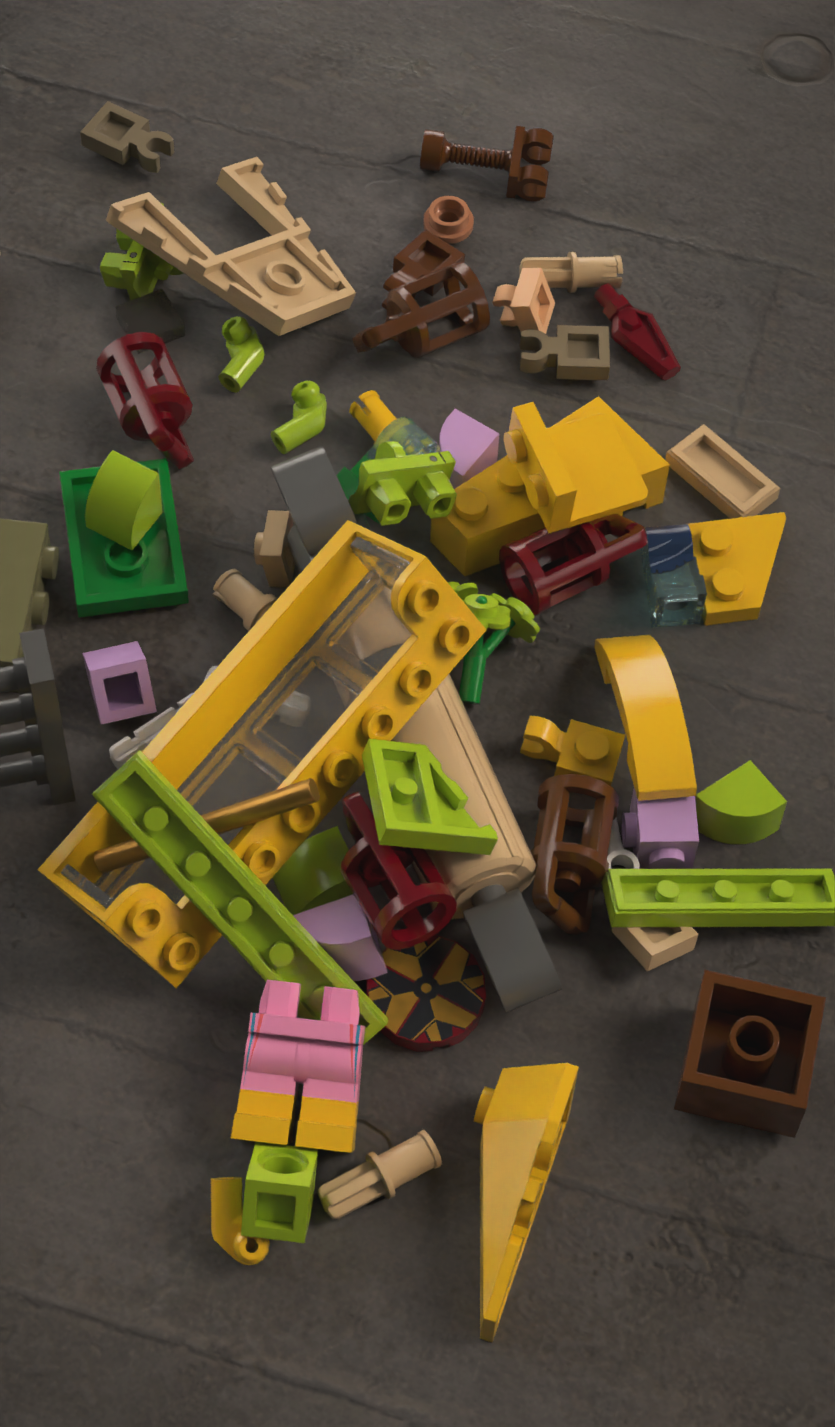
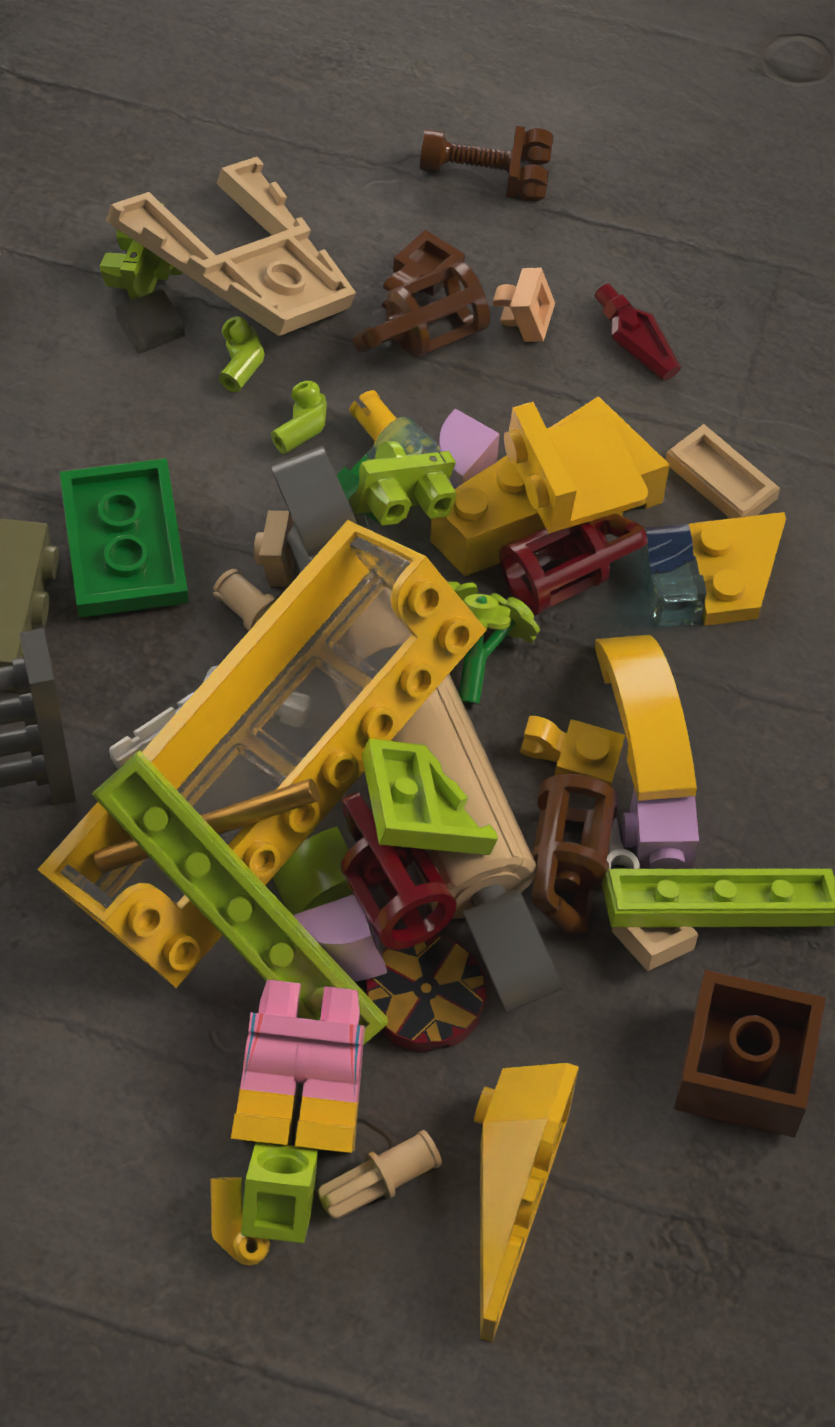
(119, 682): lavender brick -> none
(123, 500): lime brick -> none
(124, 134): dark tan plate -> none
(154, 409): dark red piece -> none
(449, 219): nougat plate -> none
(575, 352): dark tan plate -> none
(577, 272): tan axle -> none
(740, 807): lime brick -> none

